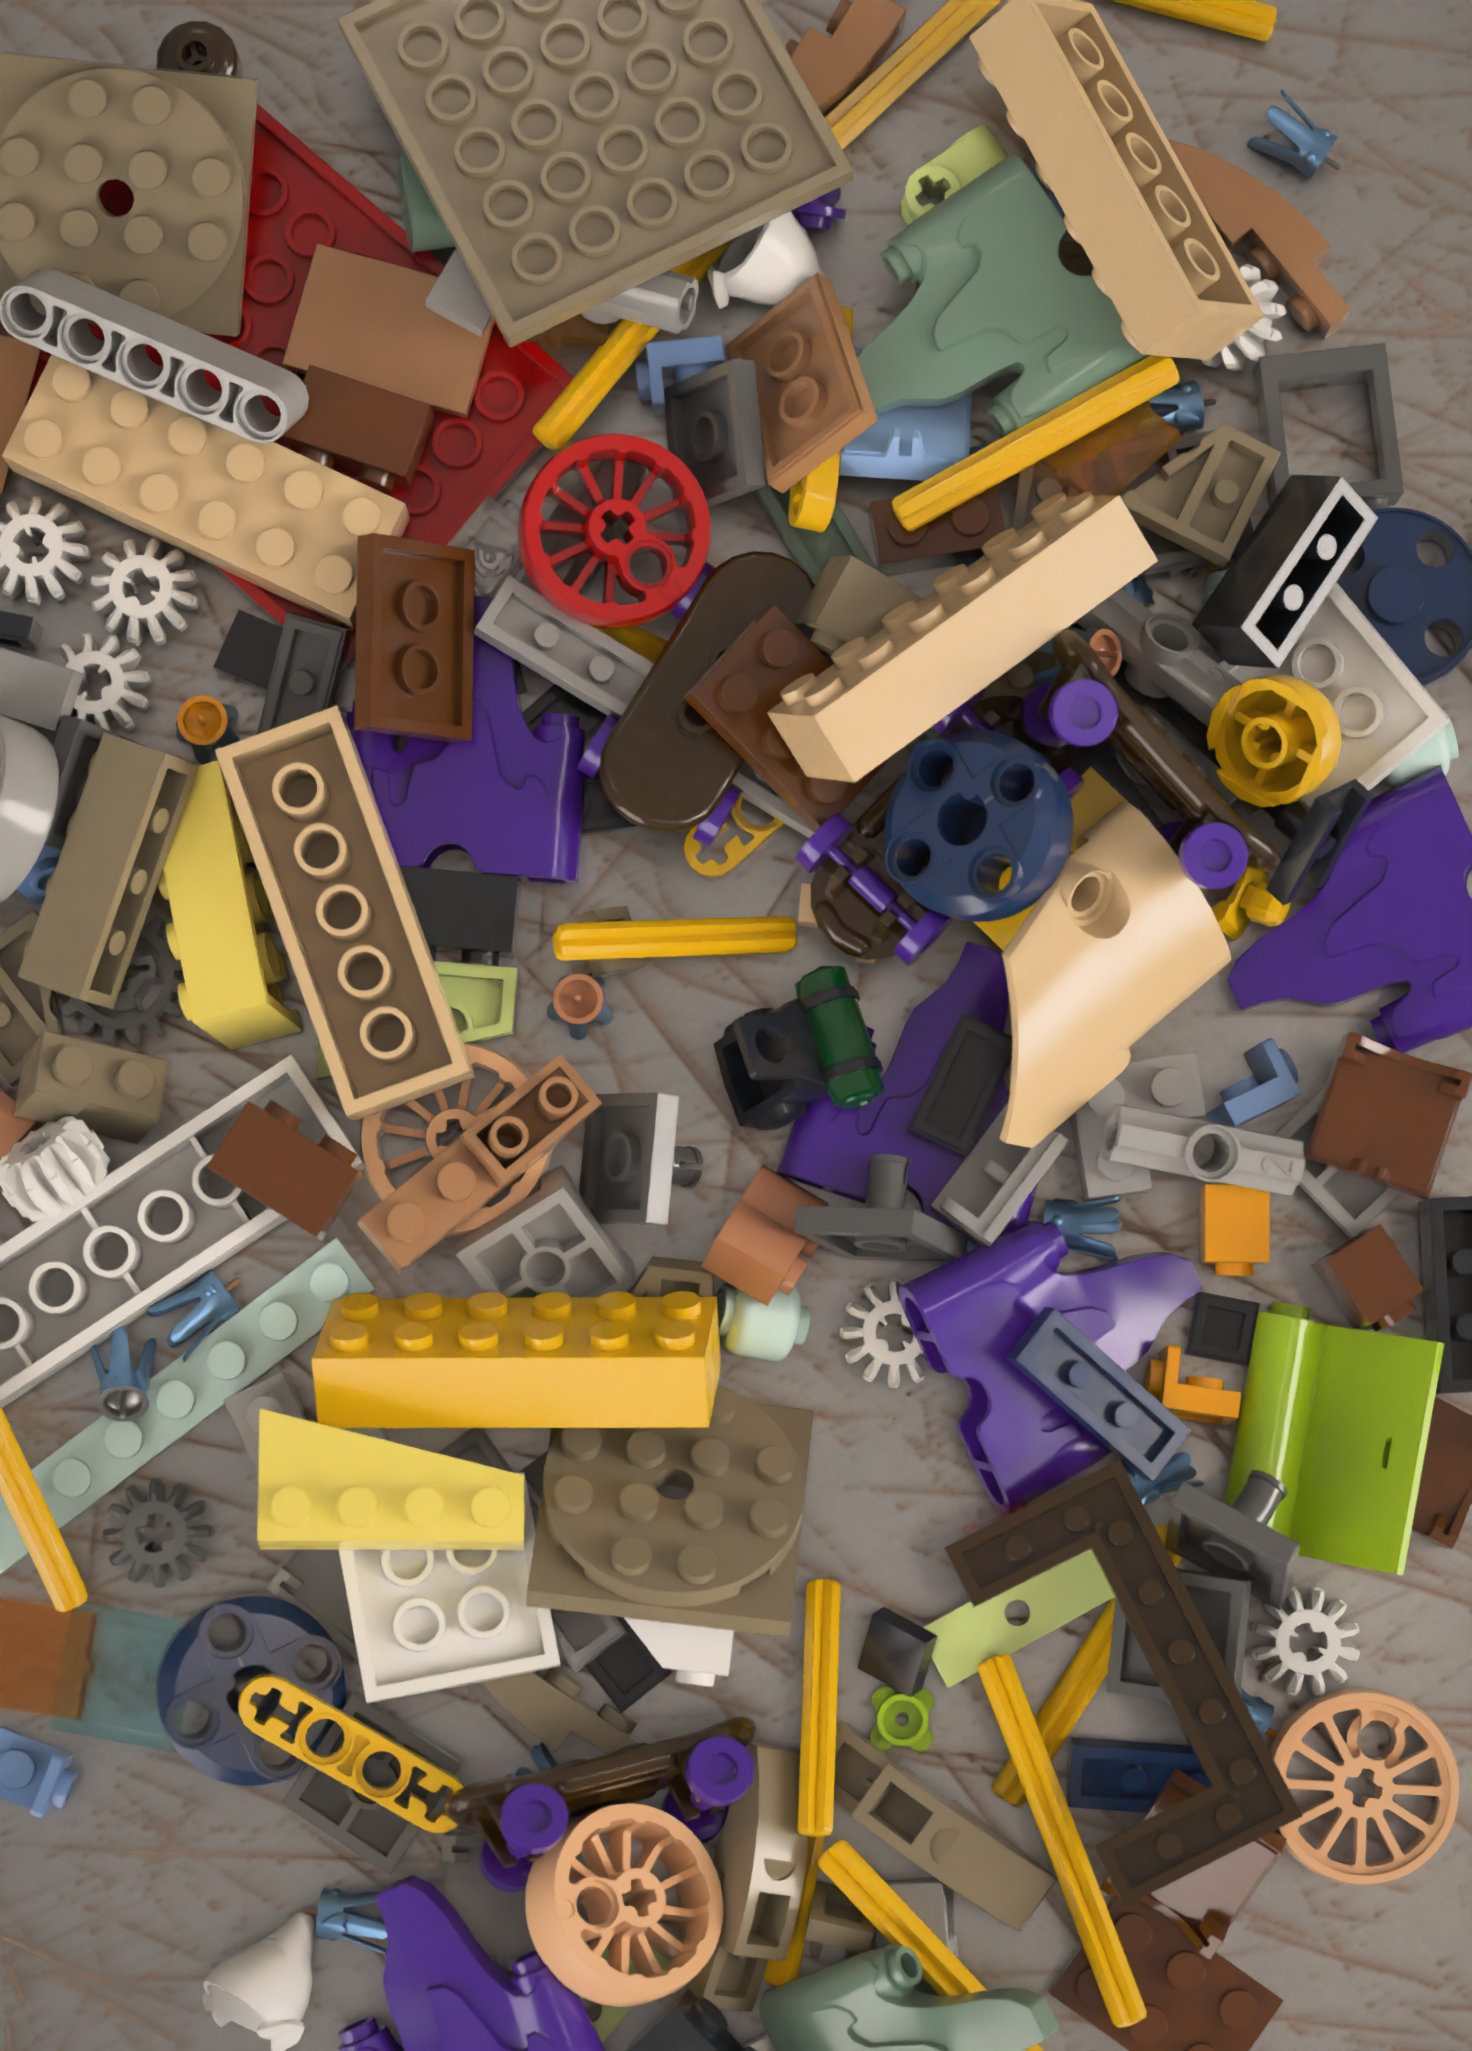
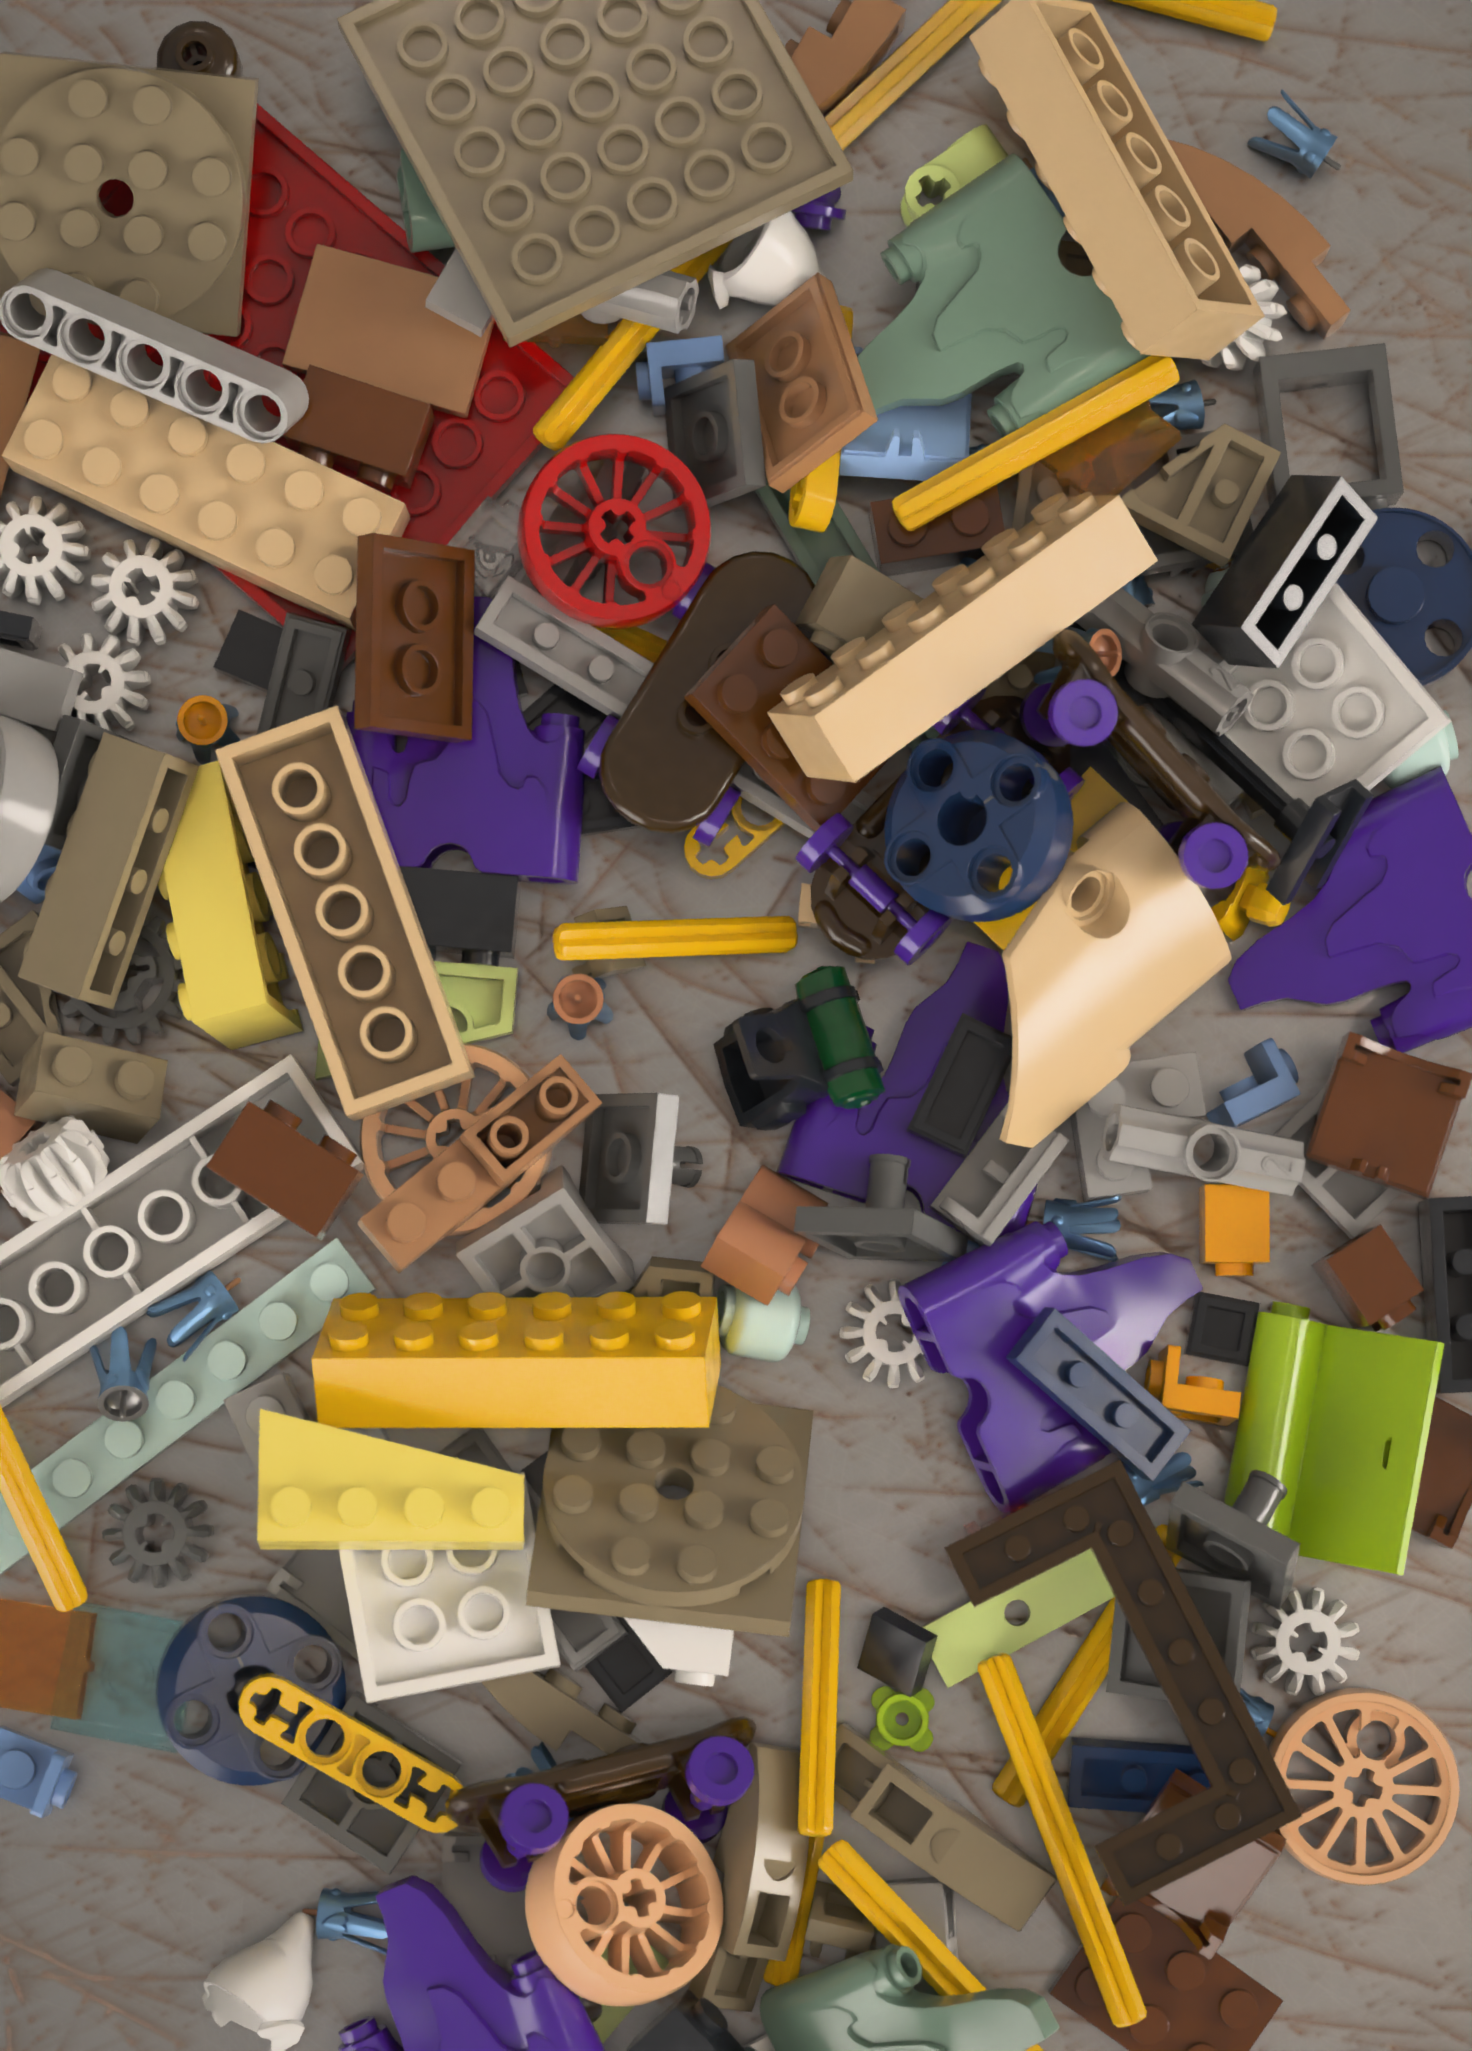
(1274, 739): yellow cylinder -> none

